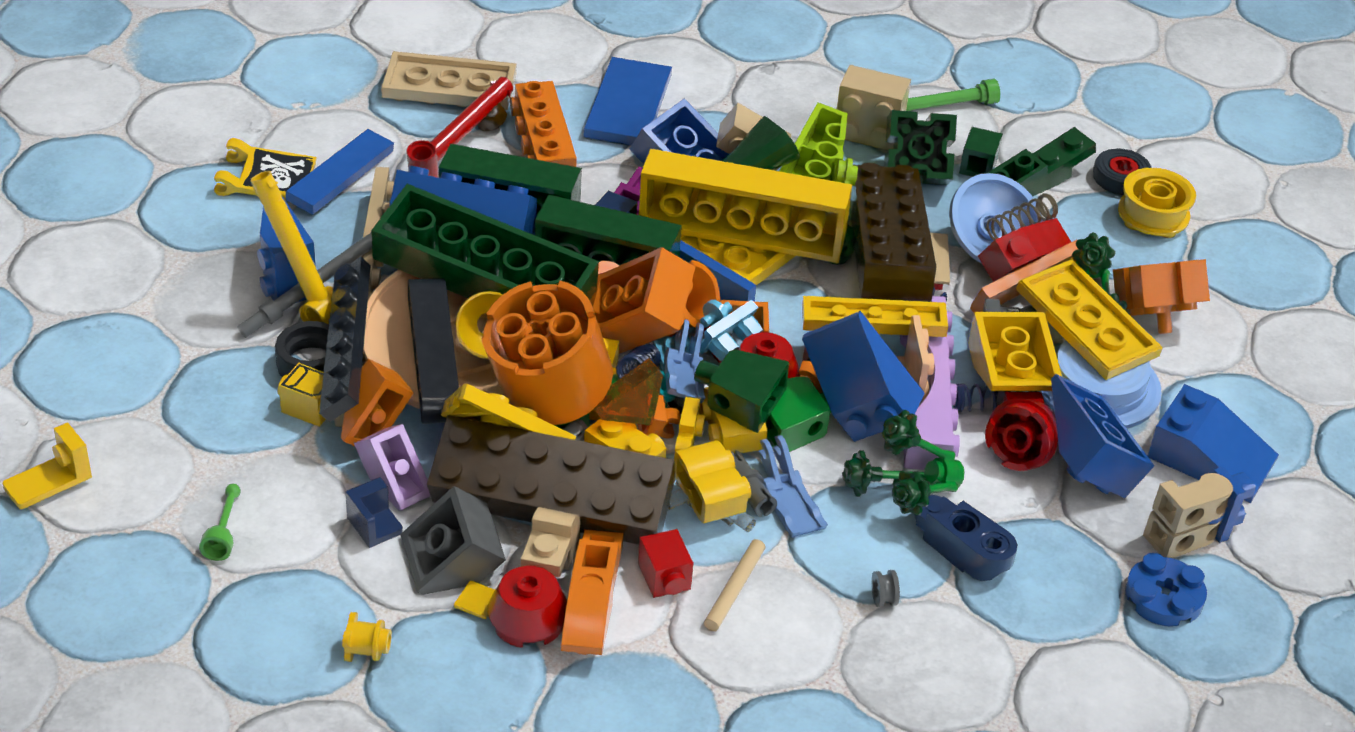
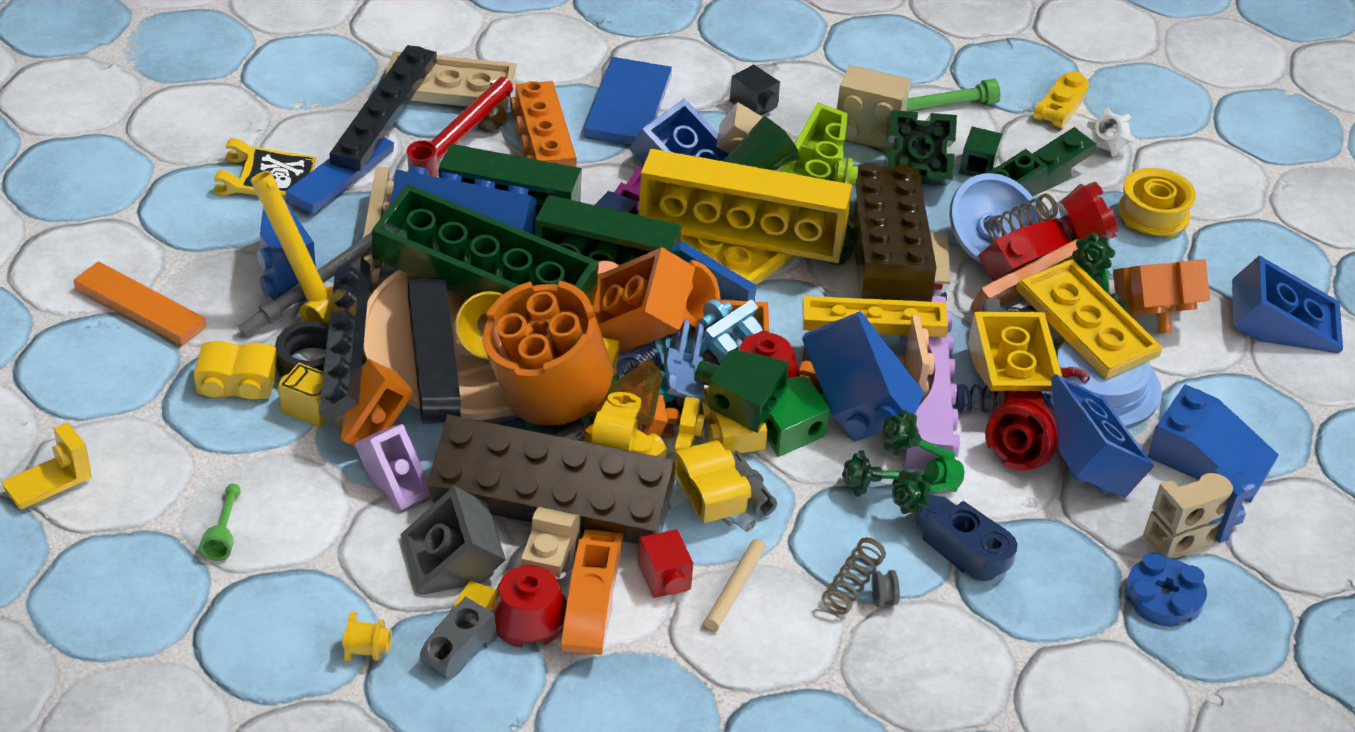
(140, 303): none -> orange tile
(236, 370): none -> yellow brick
(370, 512): dark blue panel -> none
(383, 108): none -> black plate
(458, 638): none -> dark grey leg
(495, 409): yellow wing -> none
(617, 421): none -> yellow piece
(755, 90): none -> black brick
(794, 505): medium blue arm -> none
(871, 561): none -> dark tan piece
(1062, 99): none -> yellow plate
(1069, 372): none -> red leg
(1087, 213): none -> red cone
(1104, 124): none -> white rock
(1114, 166): black bush -> none
(1284, 309): none -> blue slope

